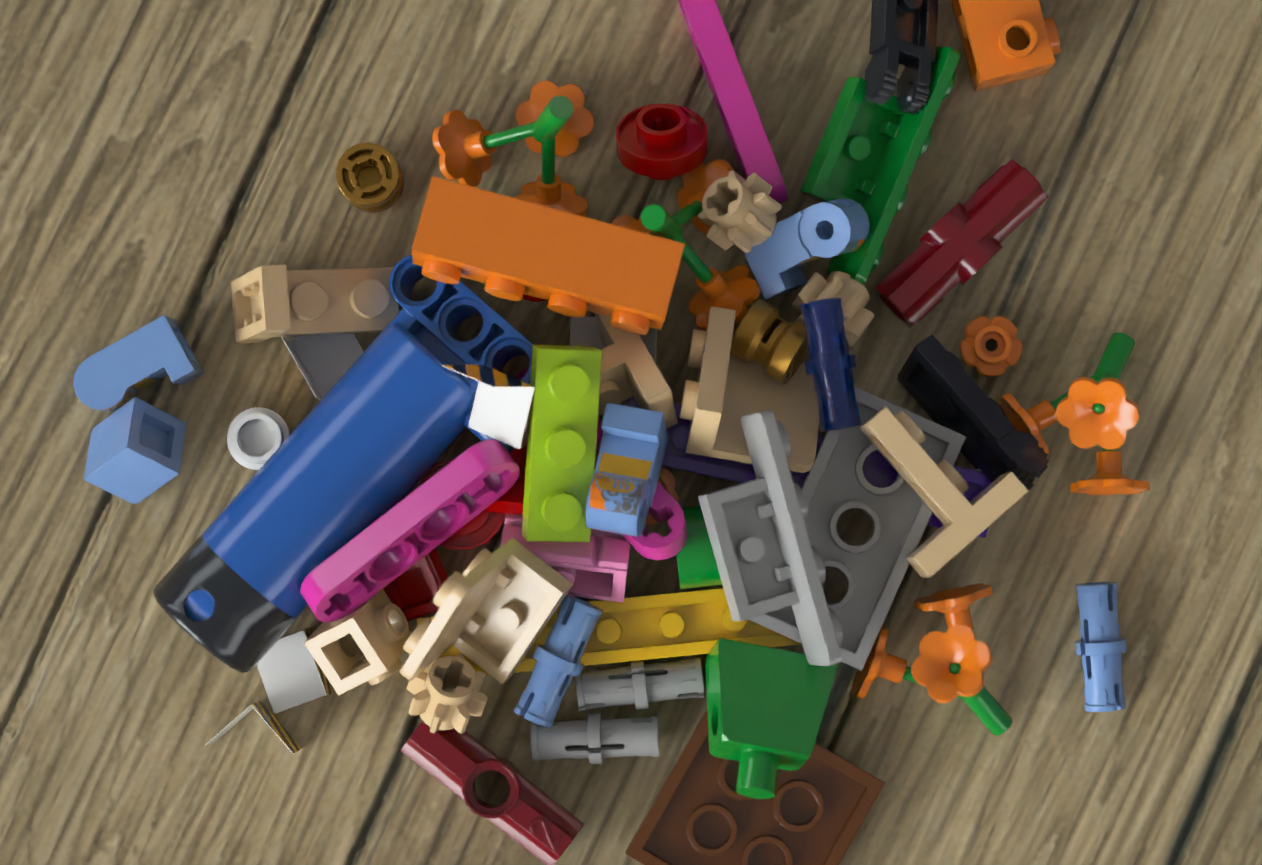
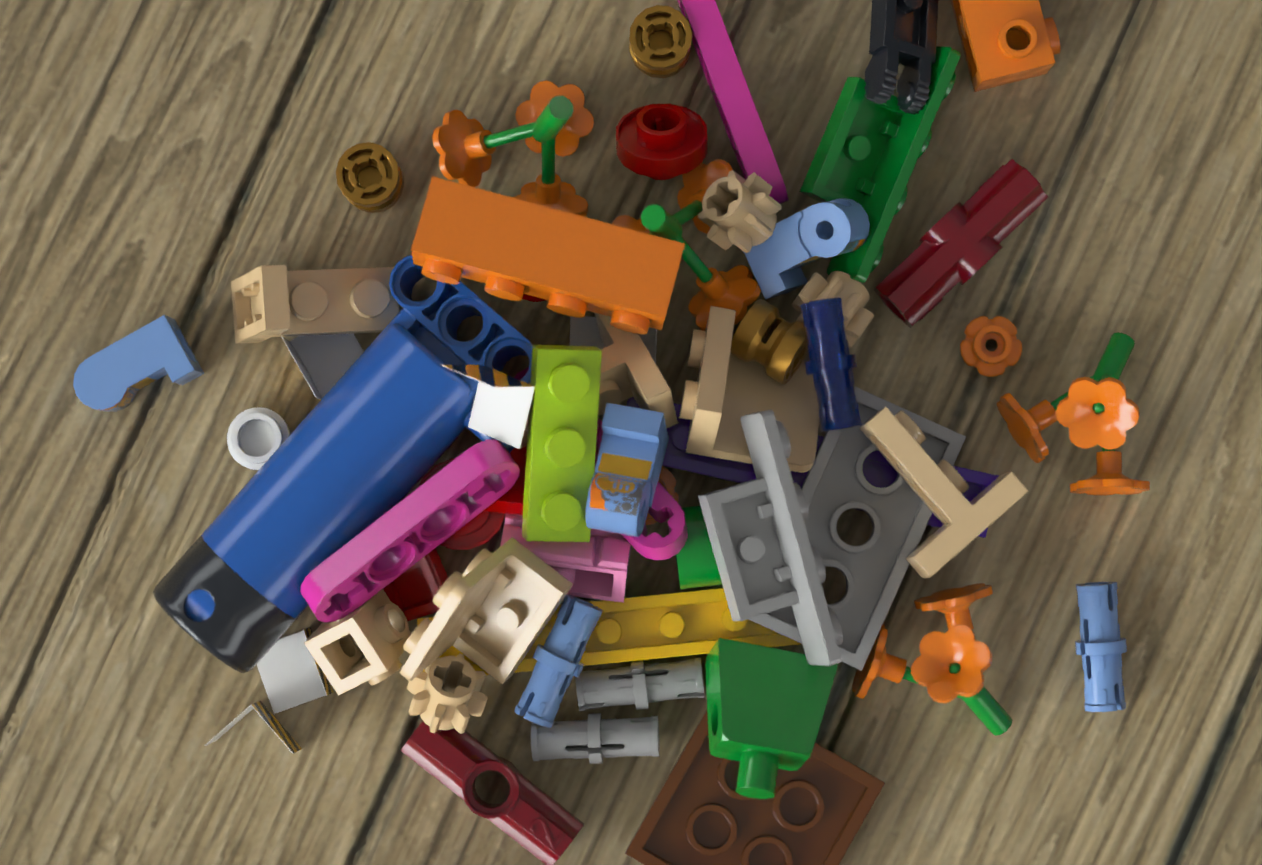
(135, 451): medium blue panel -> none
(655, 51): none -> pearl gold wheel
(956, 402): black hinge -> none

